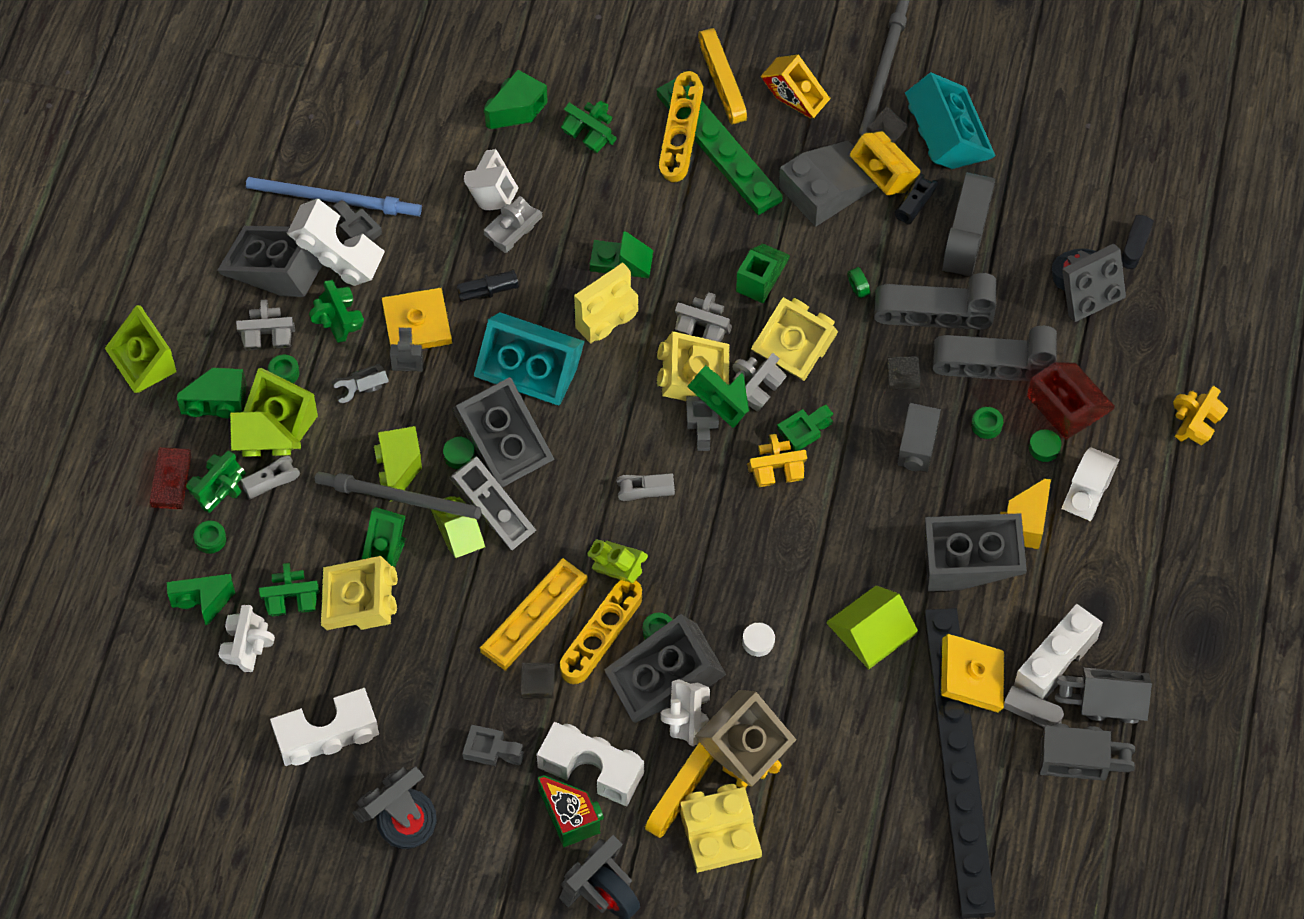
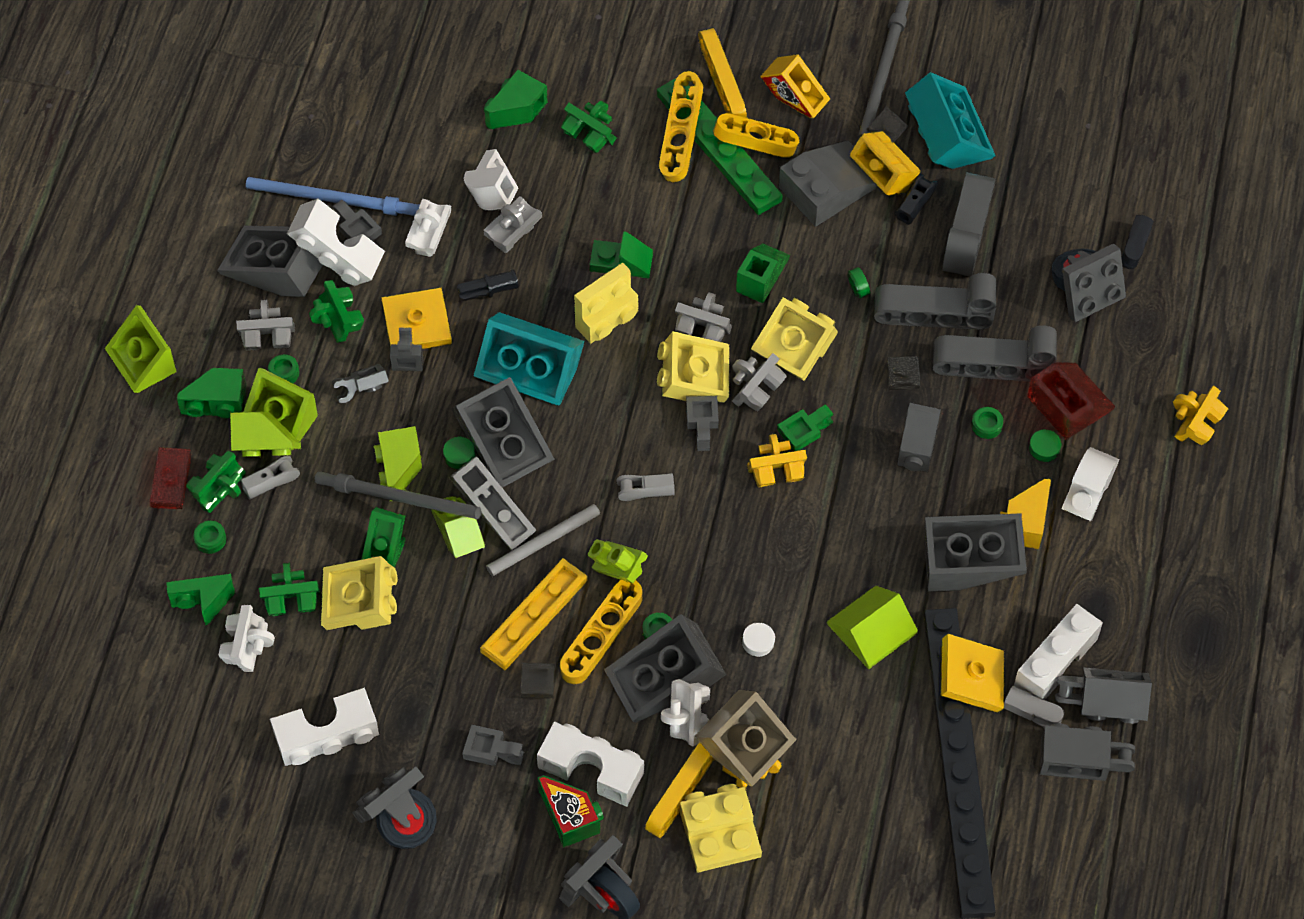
(427, 227): none -> white hips
(543, 540): none -> light grey bar
(724, 399): green slope -> none
(736, 137): none -> yellow beam

